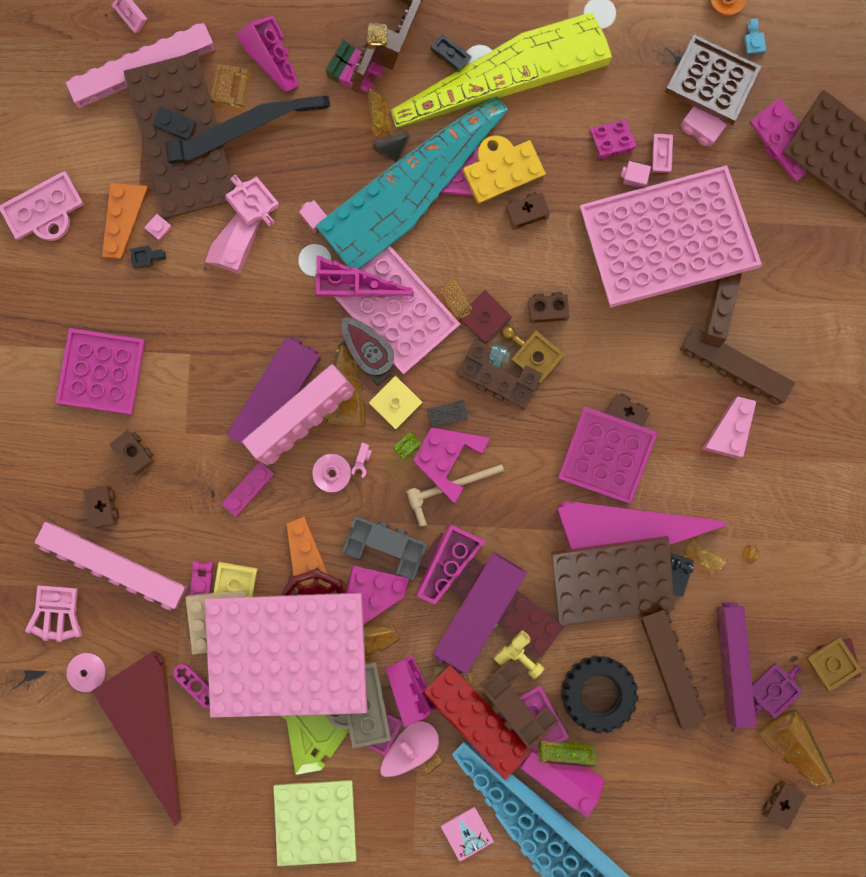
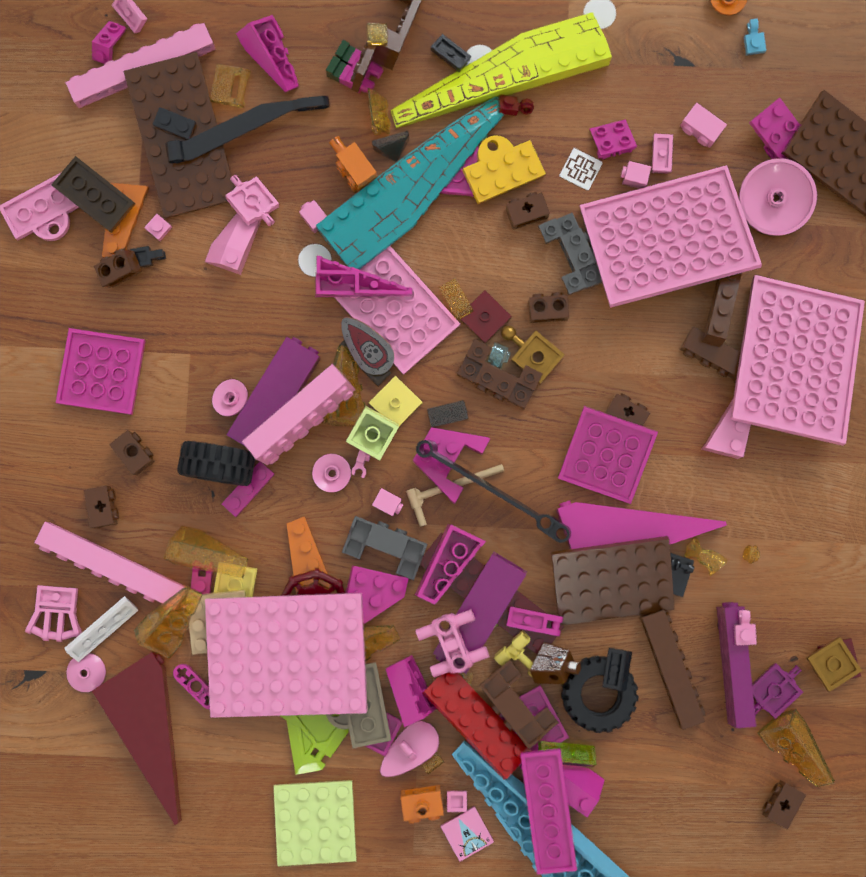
(93, 194): none -> dark brown plate
(101, 629): none -> white plate
(105, 40): none -> dark pink bracket
(118, 272): none -> reddish brown brick
(165, 626): none -> clear yellow wedge
(198, 550): none -> clear yellow wedge
(216, 463): none -> black tyre
(225, 393): none -> bright pink dish
(353, 165): none -> orange brick
(372, 433): none -> yellowish green slope
(388, 502): none -> bright pink brick
(411, 445): clear neon green wheel -> none
(422, 803): none -> orange brick
(452, 643): none -> bright pink piece
(457, 801): none -> bright pink plate
(510, 106): none -> dark red plate
(533, 621): none -> dark pink plate
(548, 811): none -> dark pink plate
(553, 665): none -> reddish brown torso
(555, 523): none -> black piece
(576, 250): none -> dark grey bracket
(581, 169): none -> white sticker
(617, 669): none -> black slope
(713, 79): plate -> none
(744, 632): none -> bright pink plate
(795, 192): none -> bright pink dish
(798, 360): none -> bright pink plate

